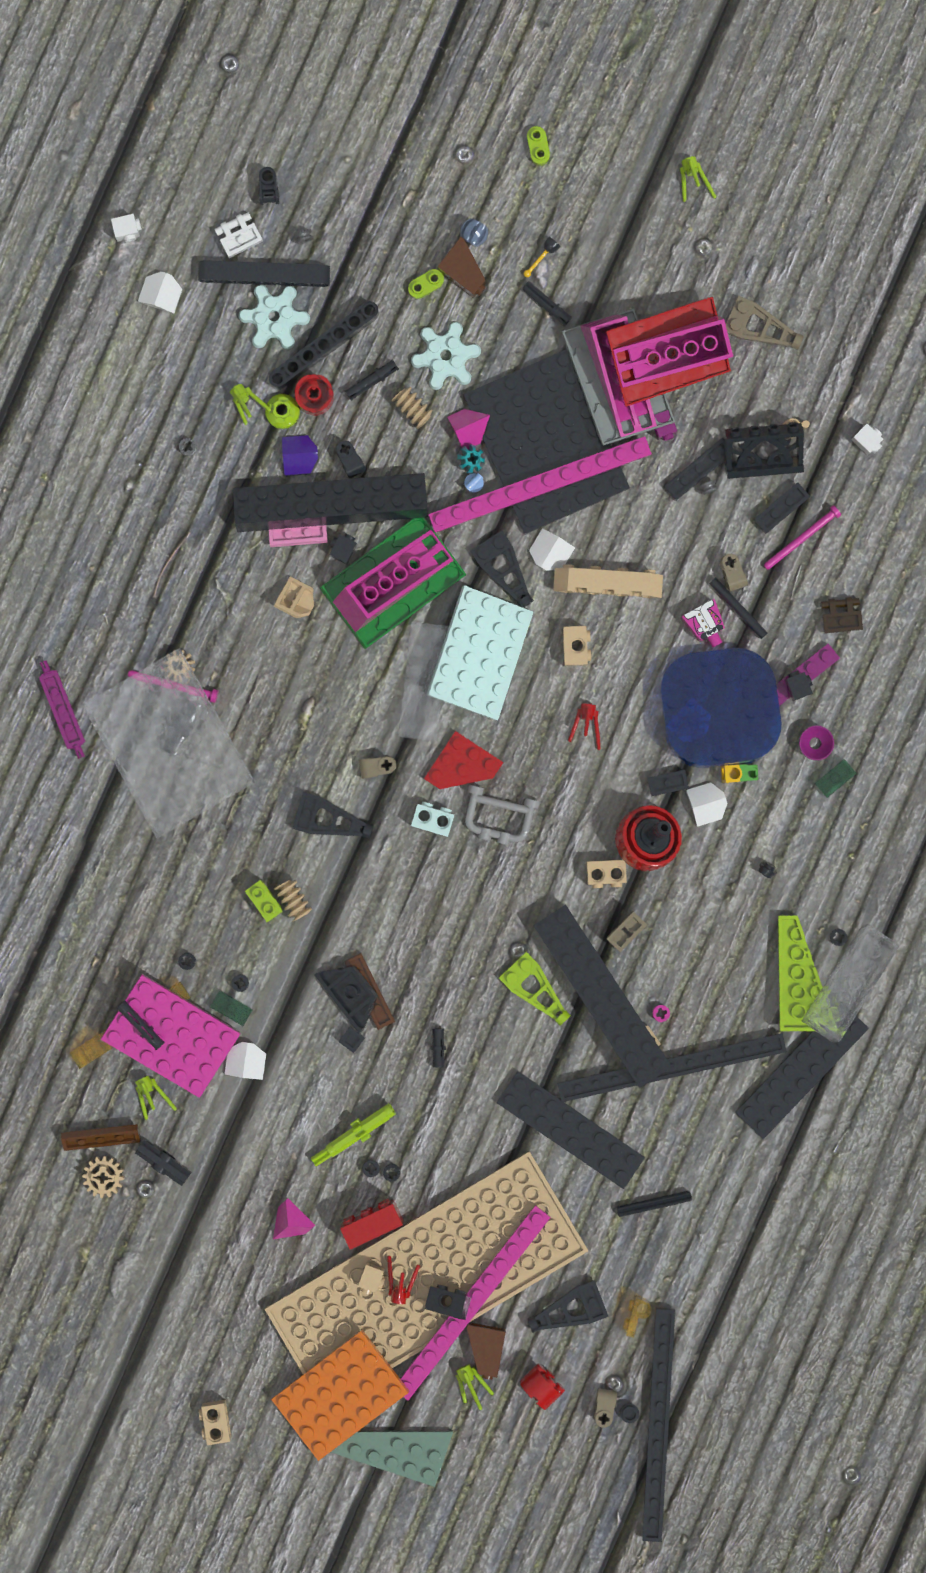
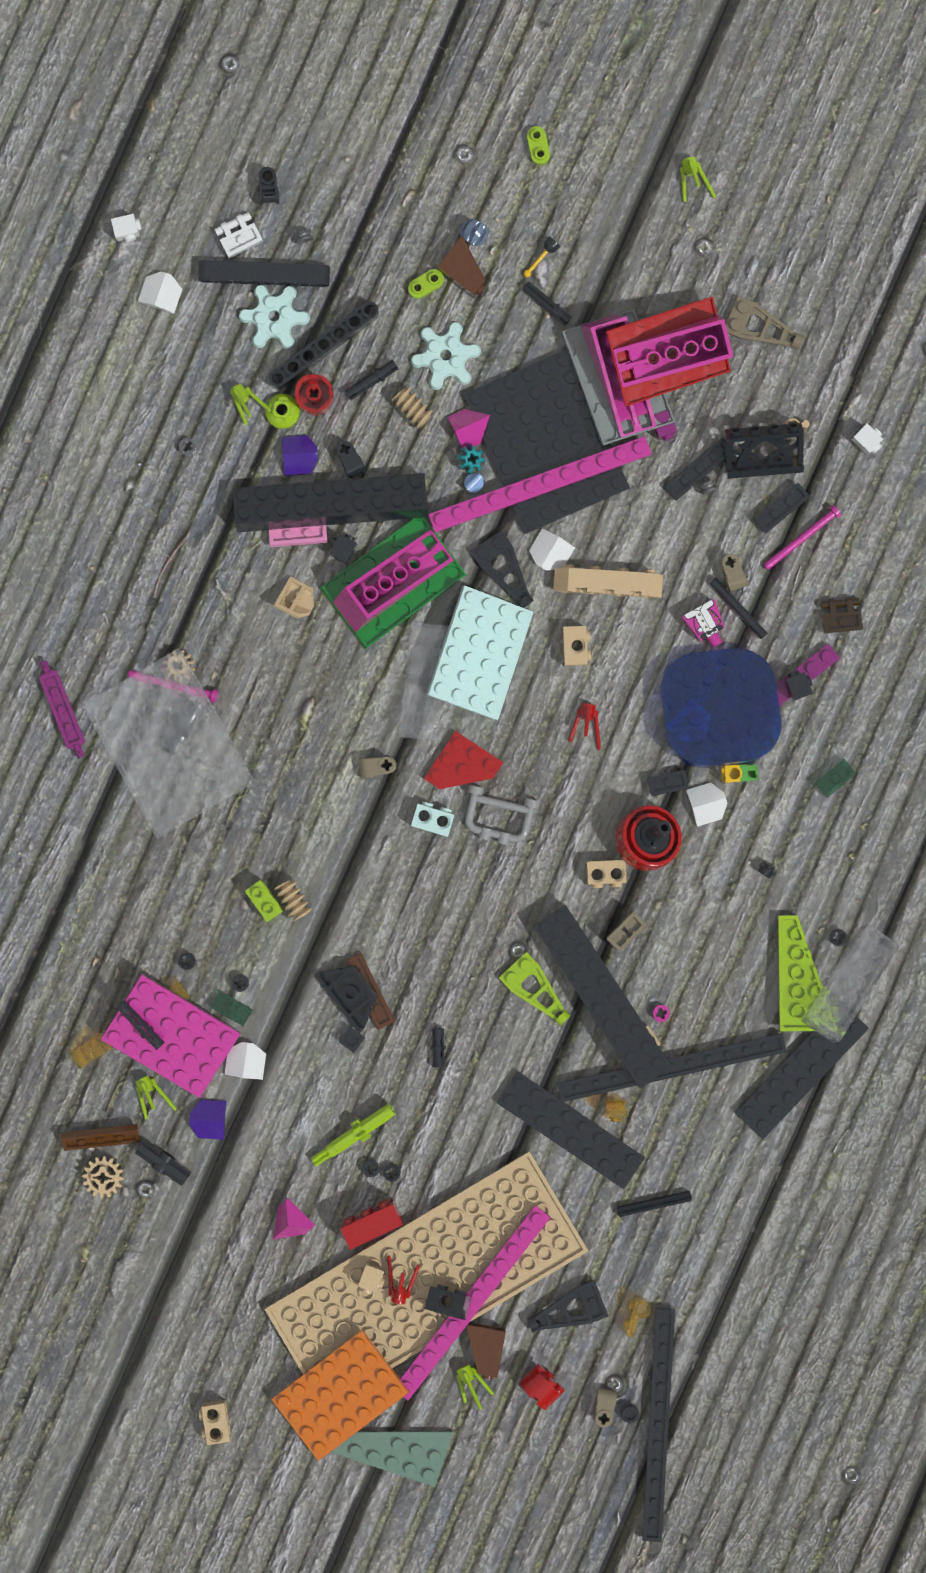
(209, 1119): none -> dark purple slope
(307, 815): black plate -> none
(616, 1109): none -> clear yellow plate
(825, 737): magenta piece -> none

